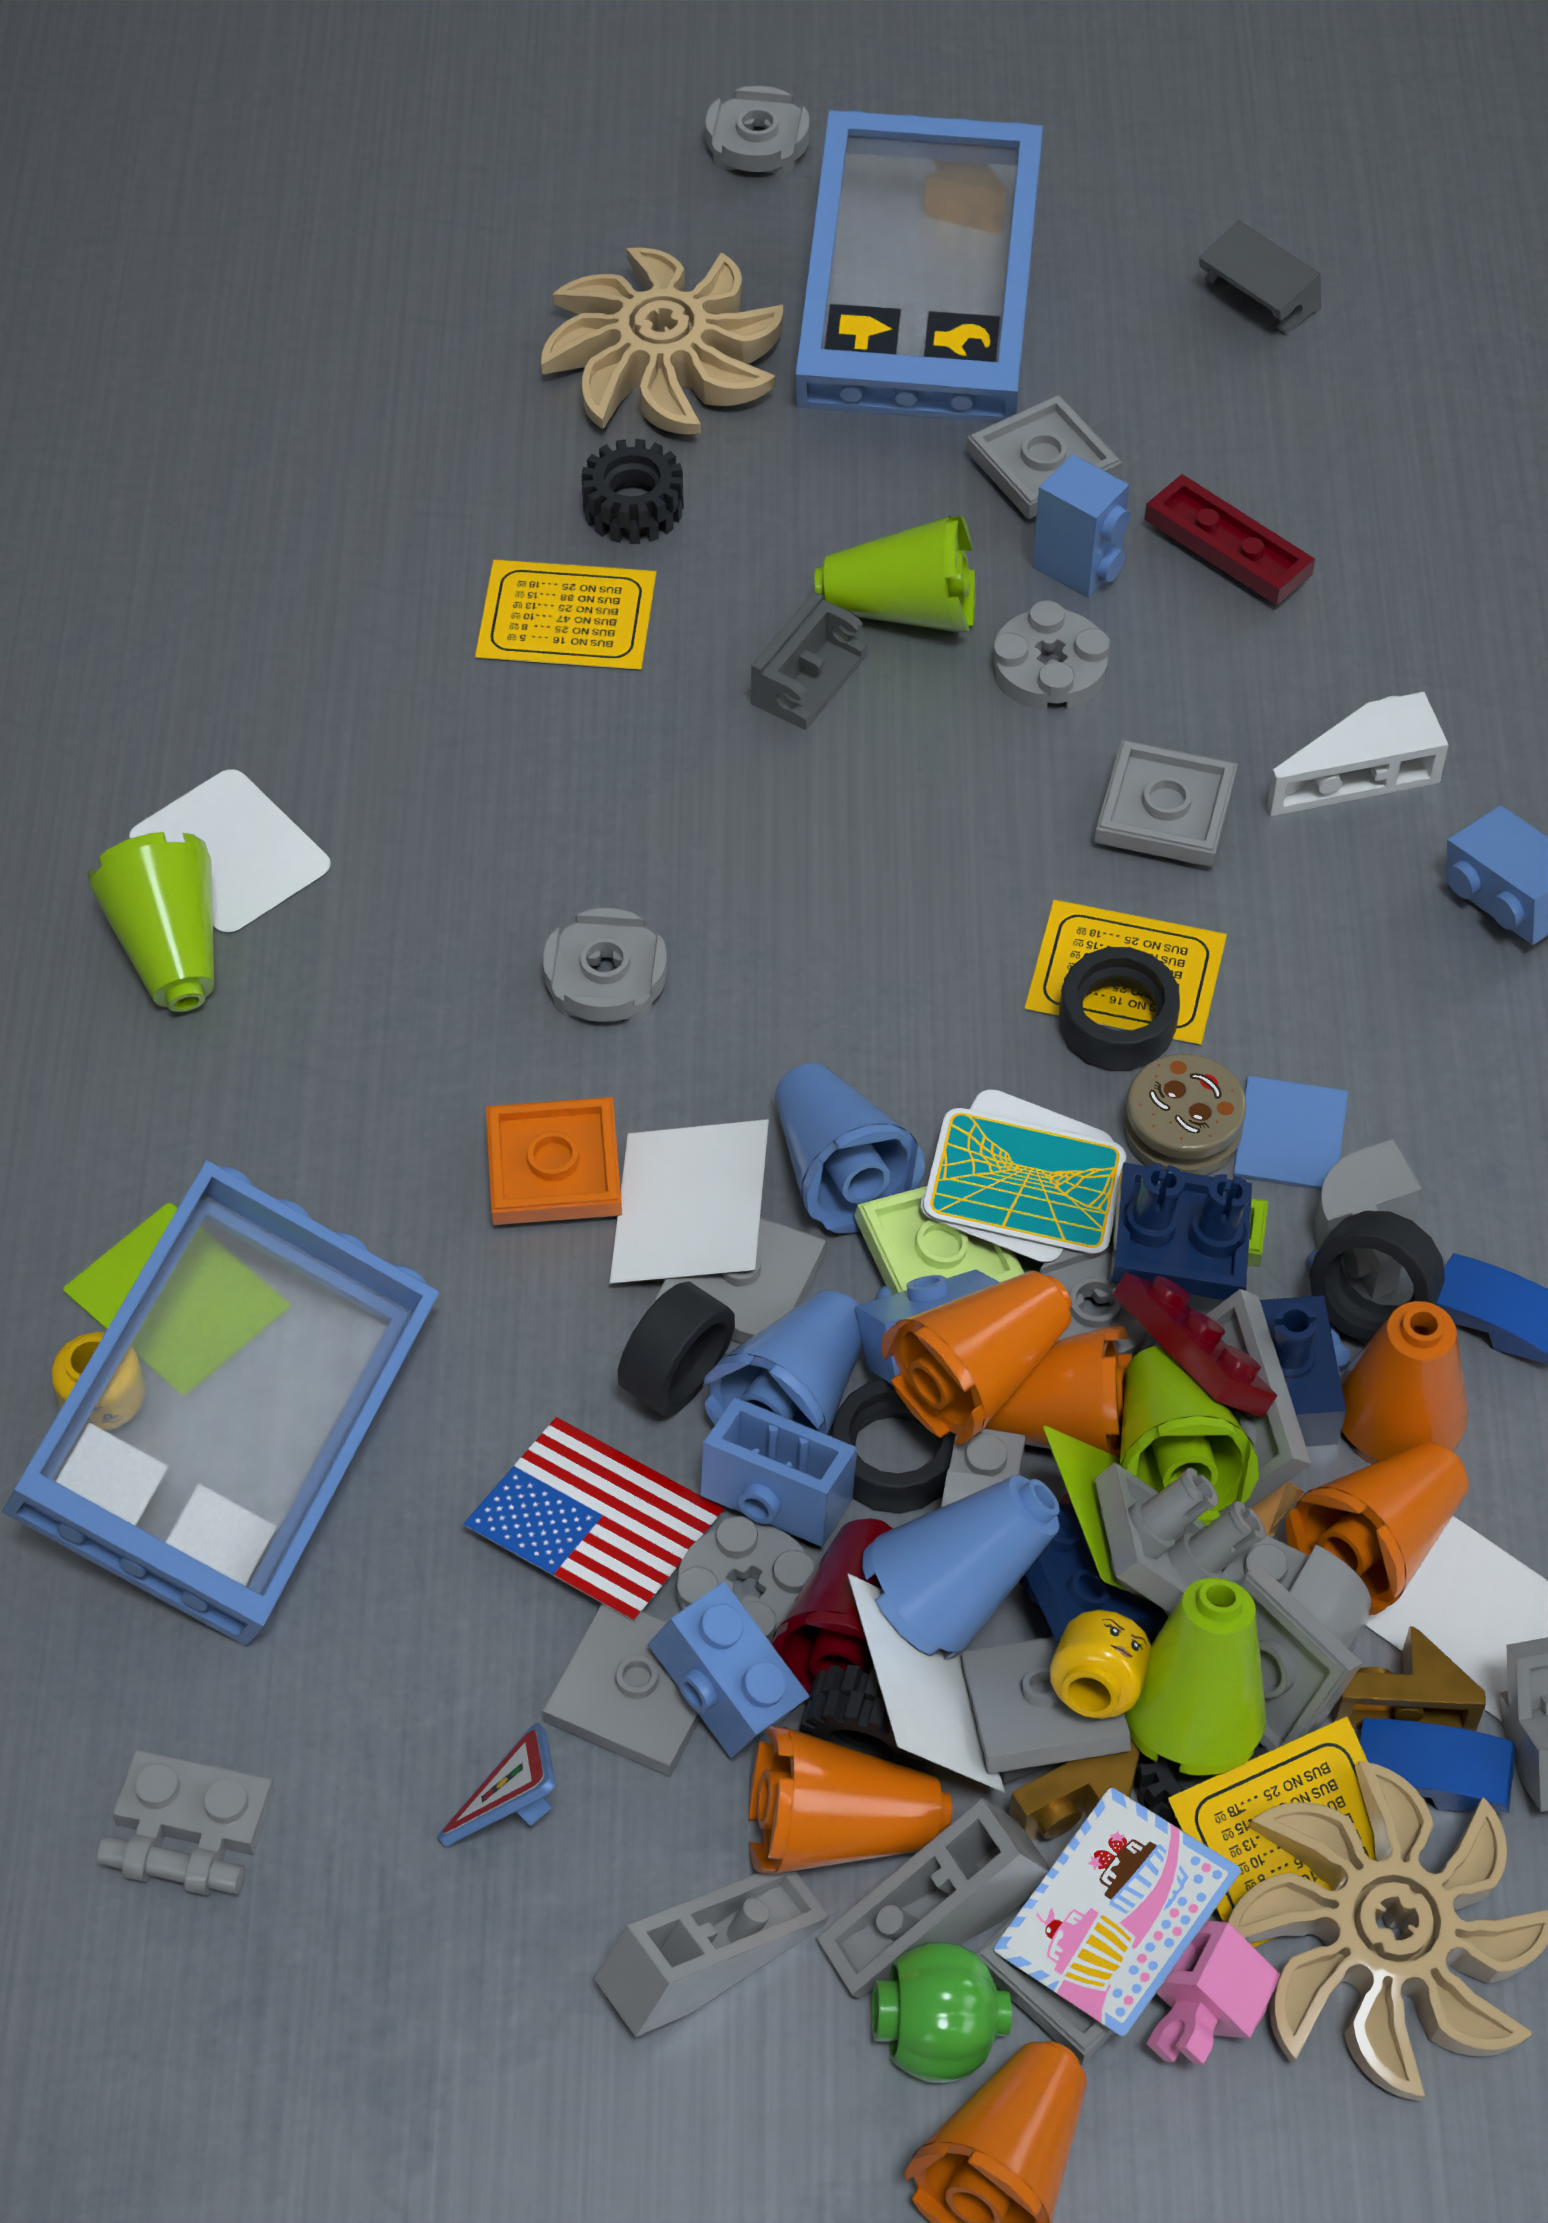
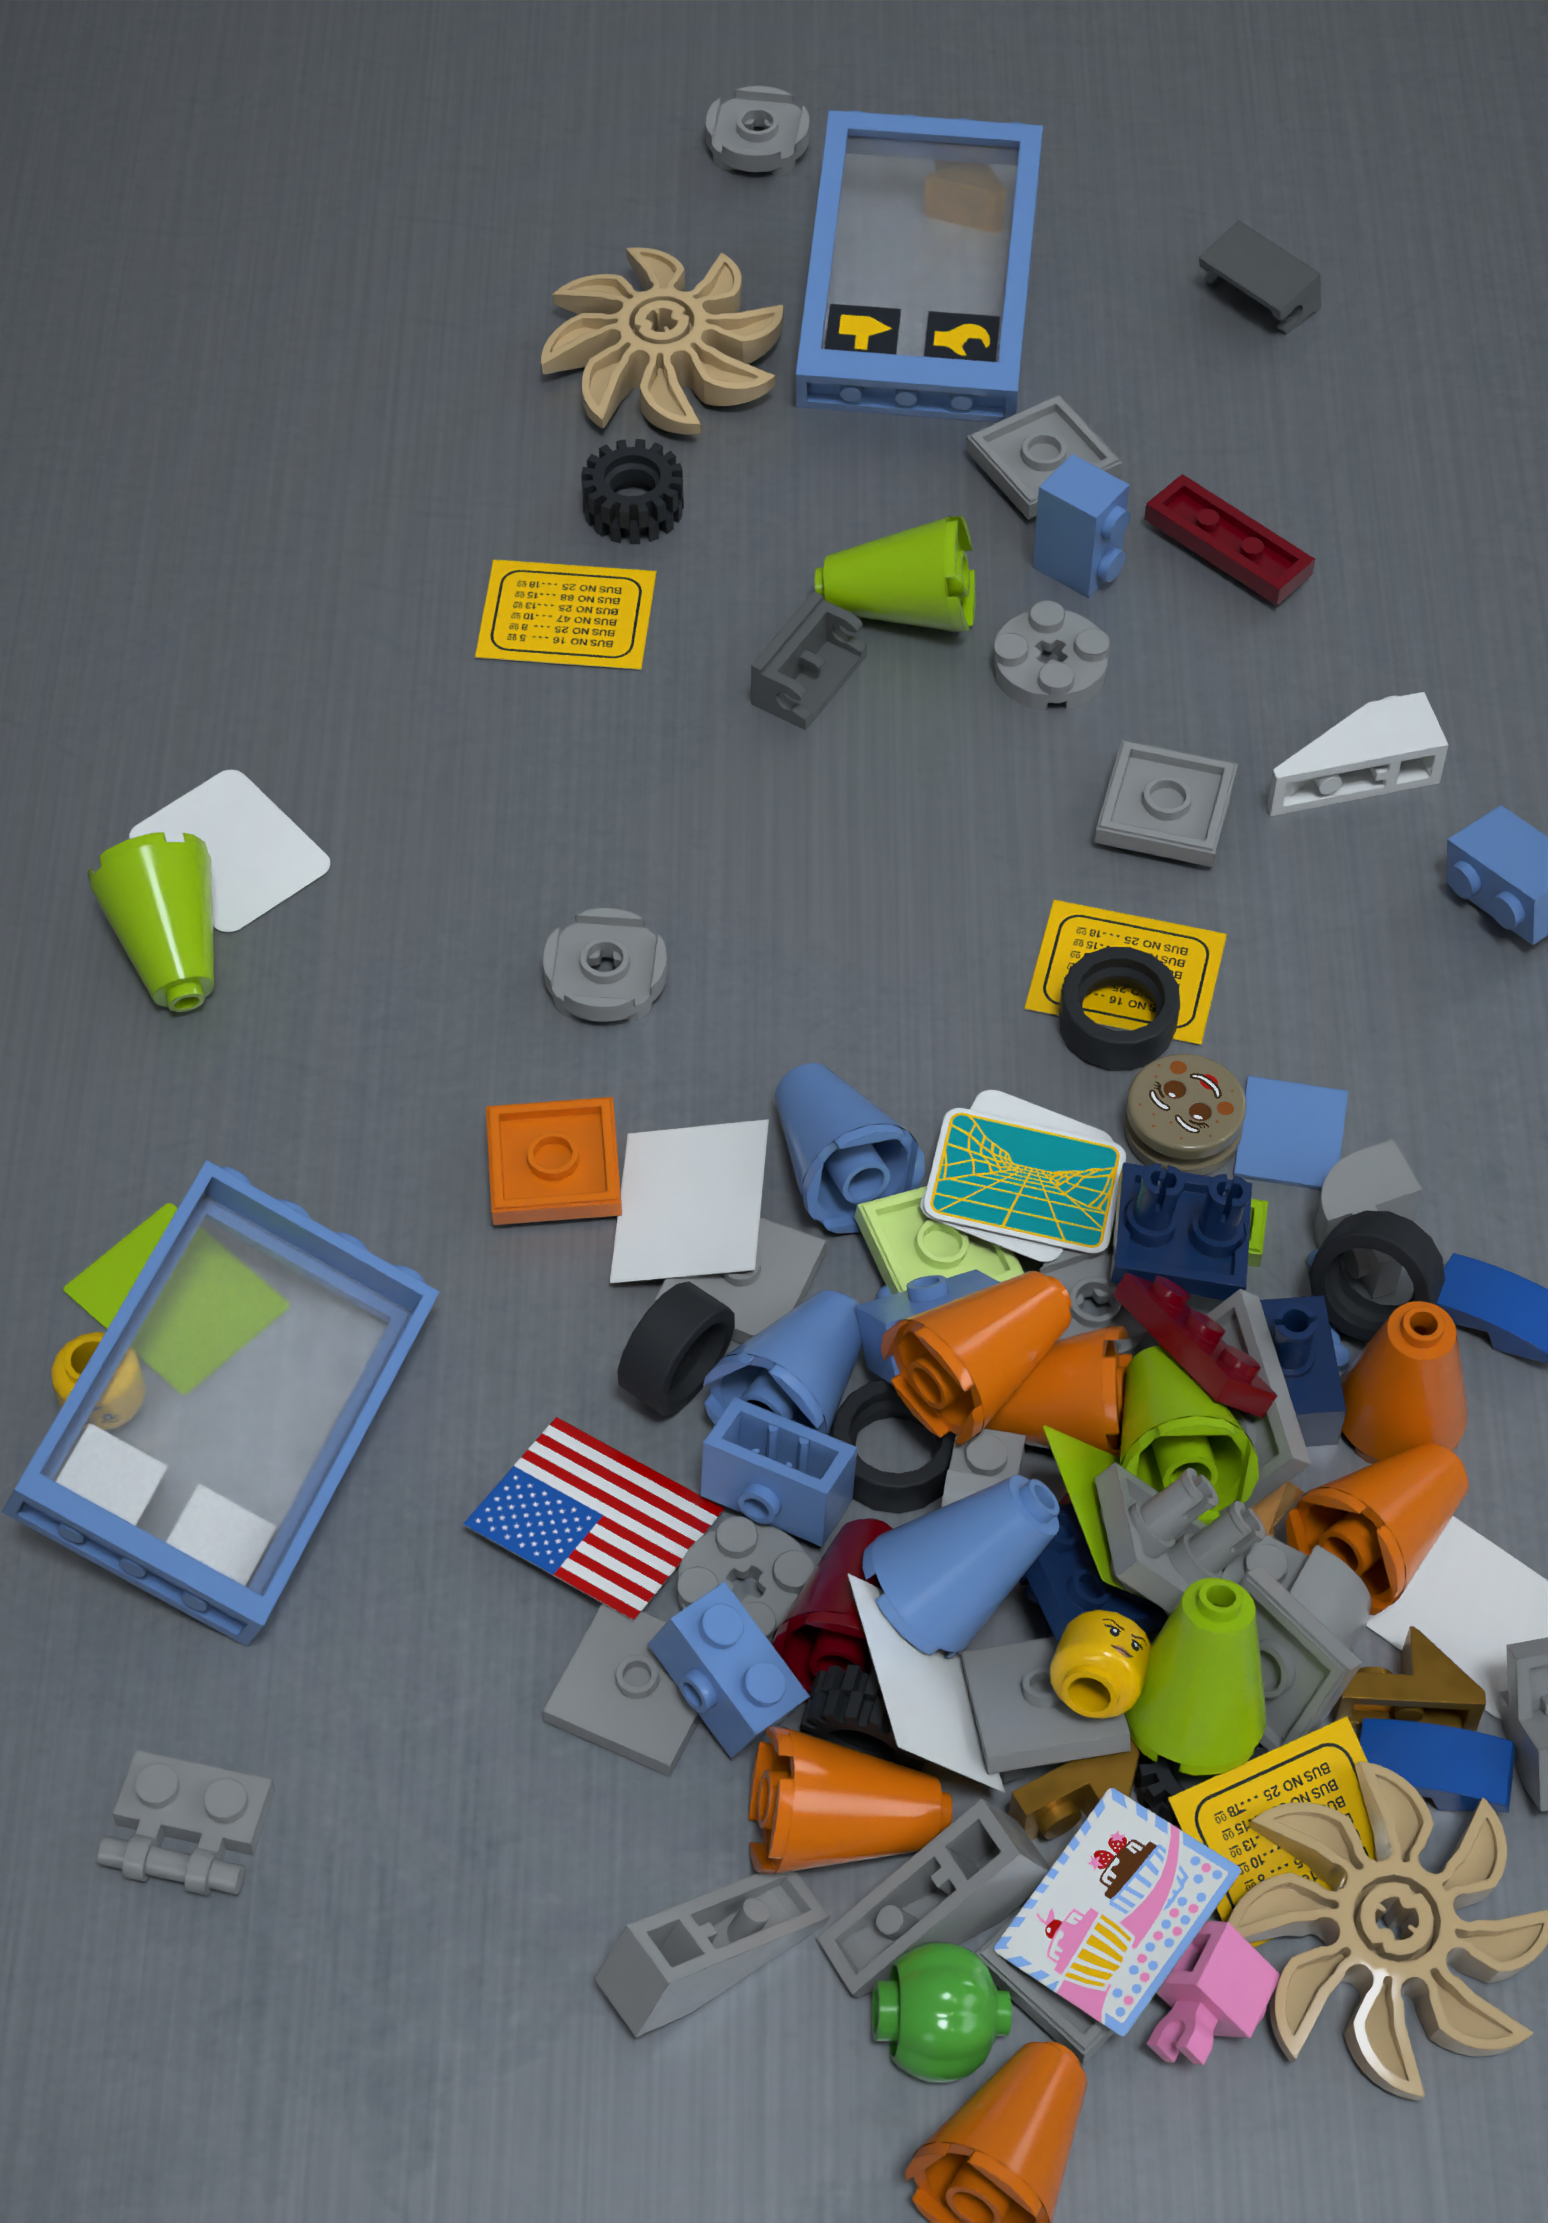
(515, 1784): piece -> none

